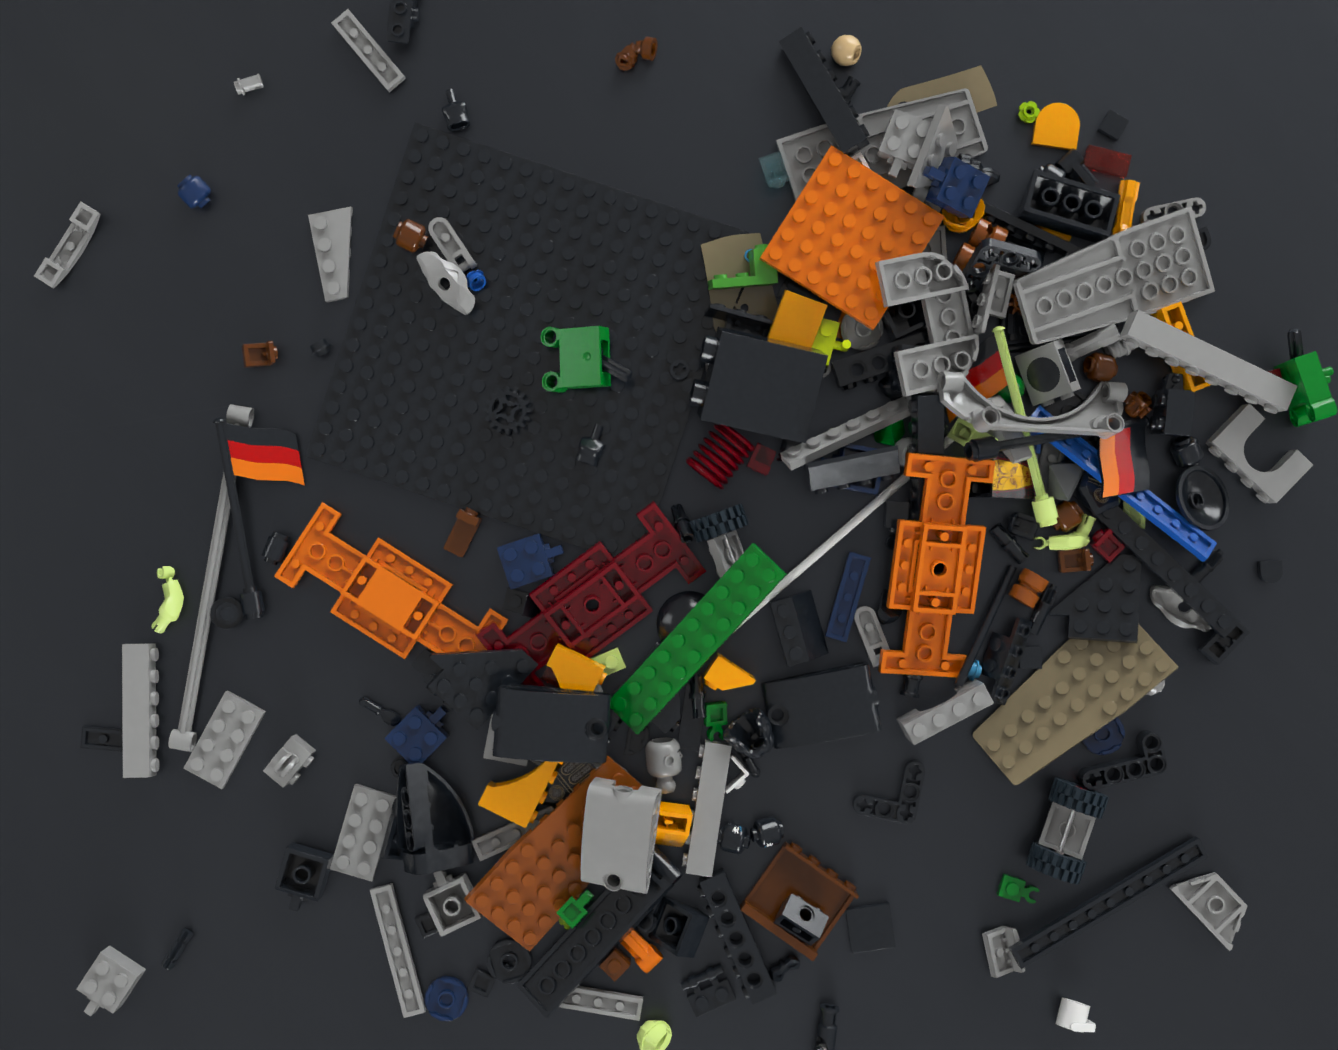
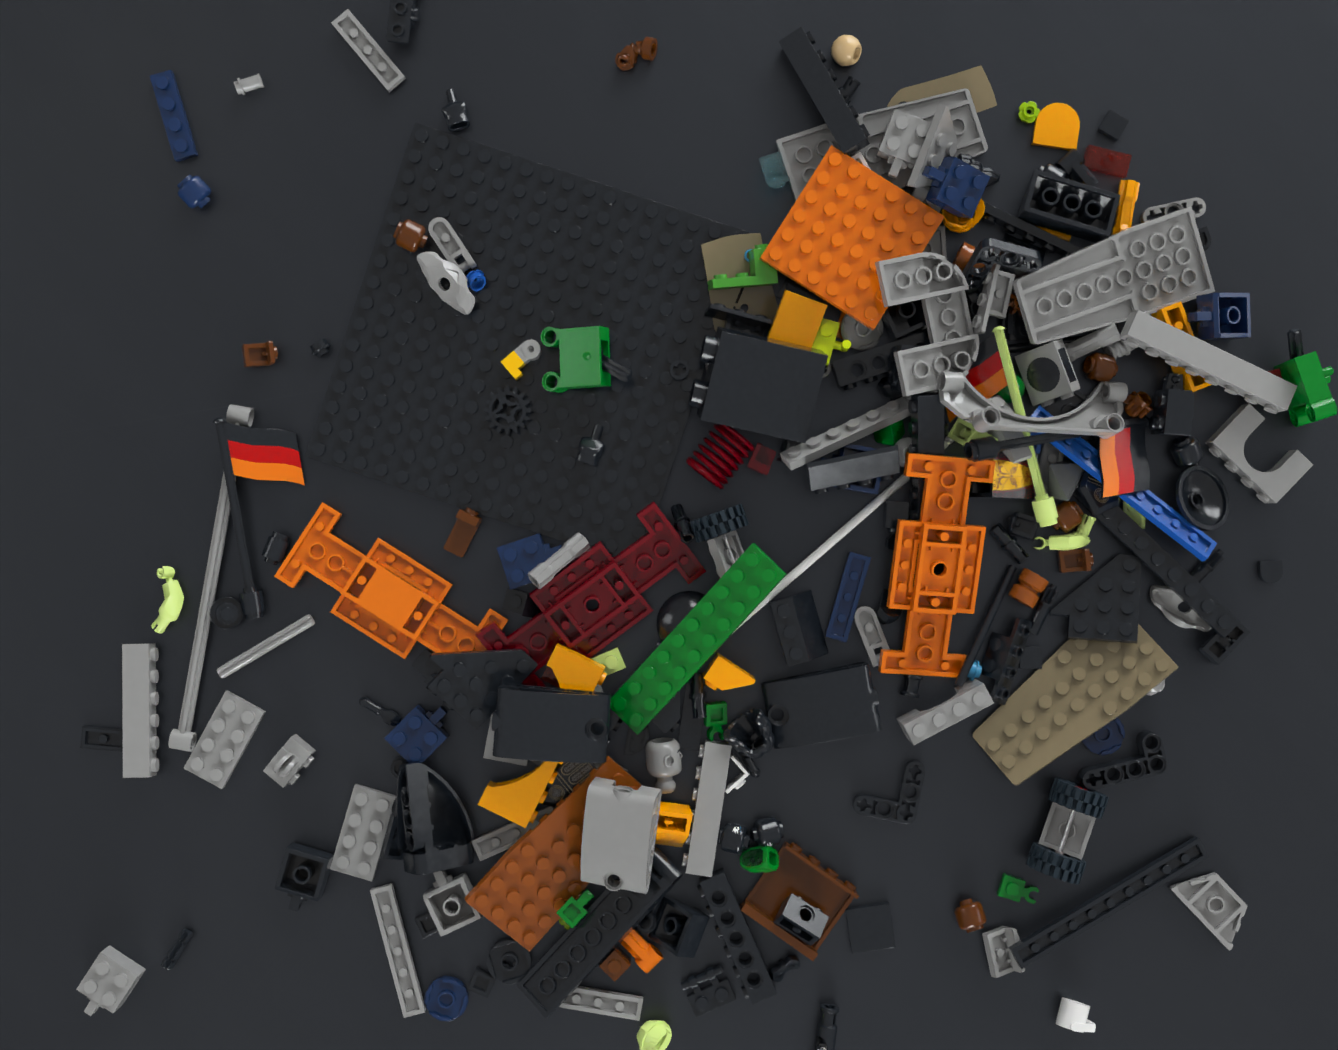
(70, 247): light grey slope -> none
(173, 115): none -> dark blue plate
(265, 646): none -> light grey axle
(331, 241): light grey wing -> none
(523, 354): none -> leg
(545, 571): none -> light grey axle
(760, 859): none -> green rock
(970, 915): none -> reddish brown head
(984, 230): dark orange wheel -> none
(1106, 544): dark red bracket -> none
(1222, 316): none -> dark blue hinge

